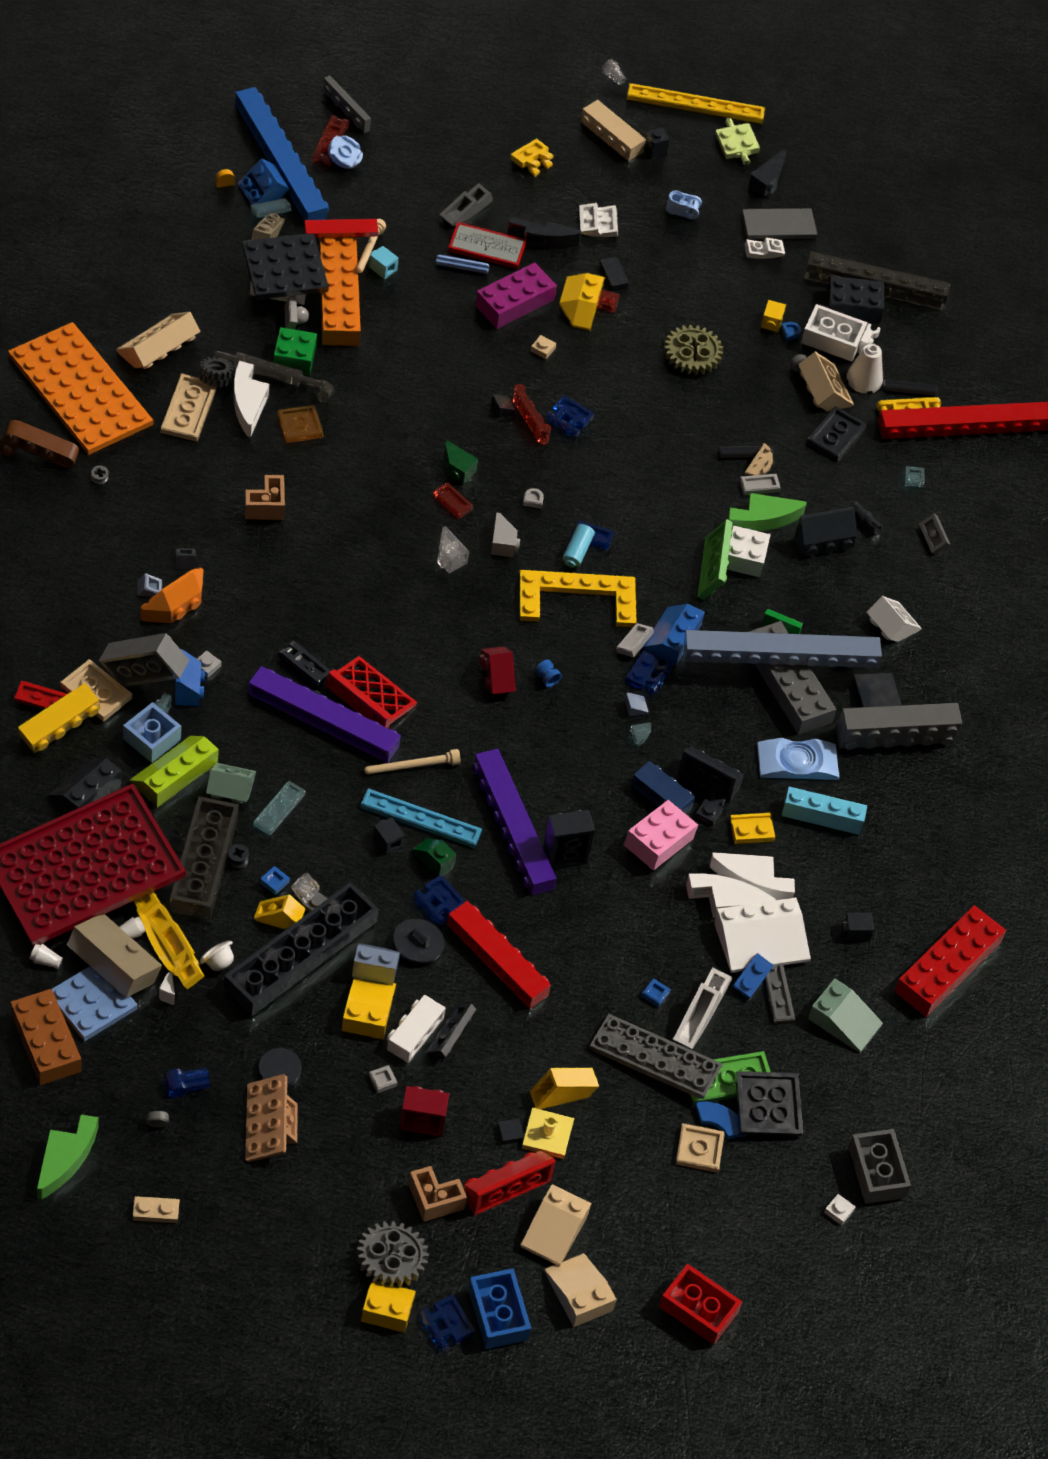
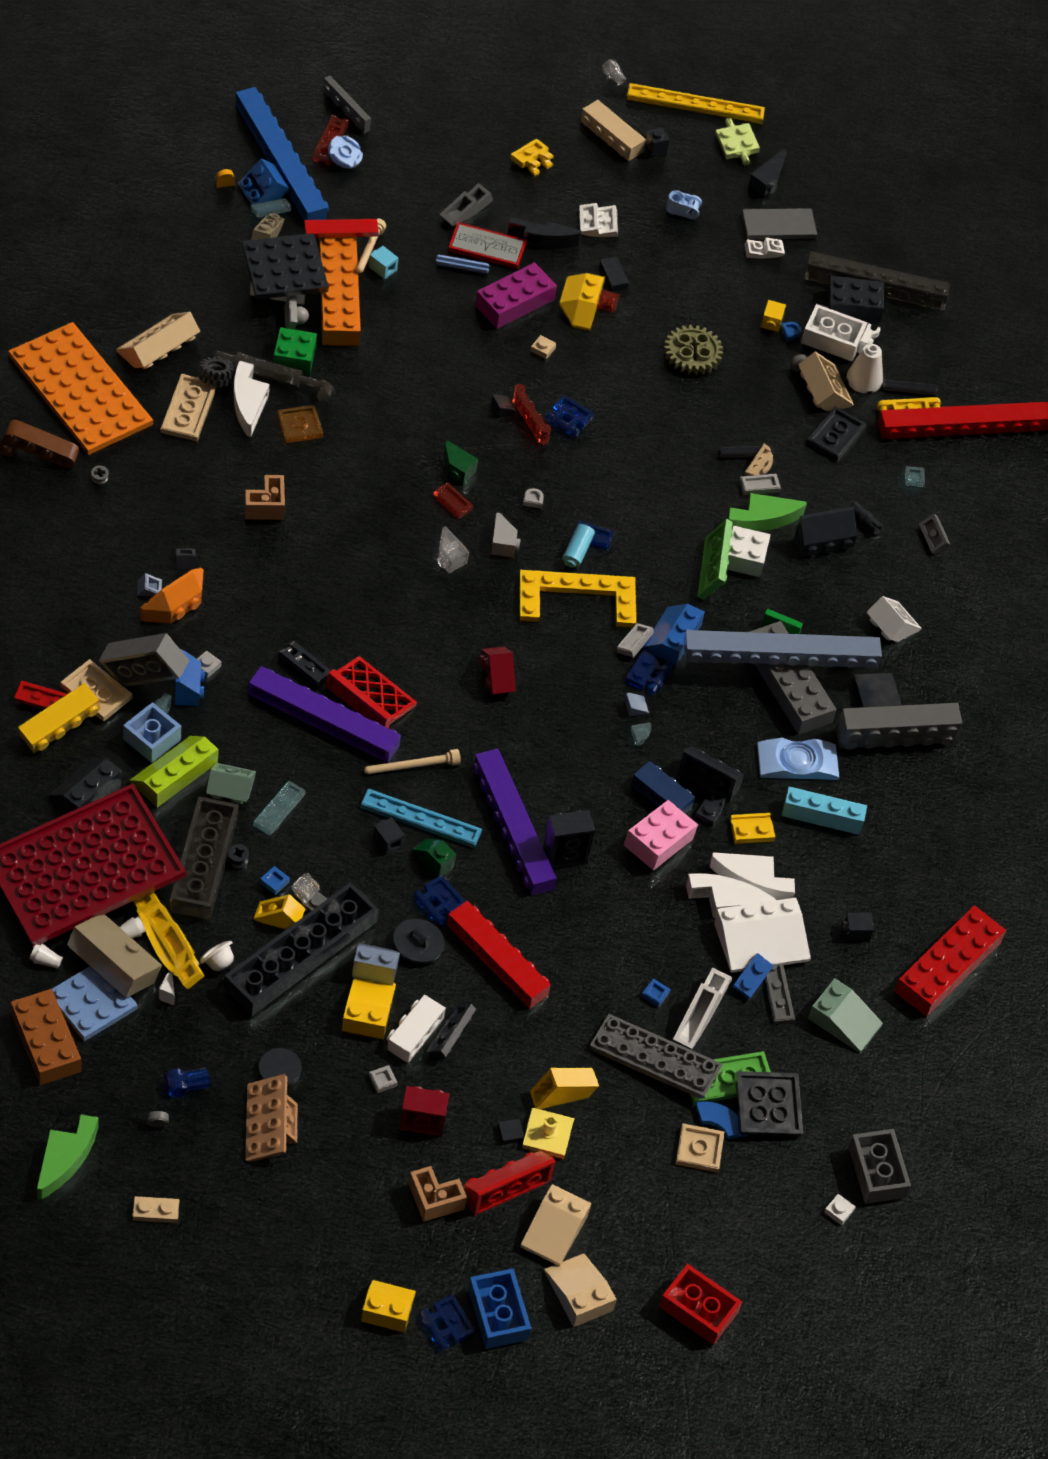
(405, 1267): dark grey gear -> none
(548, 673): blue wheel -> none

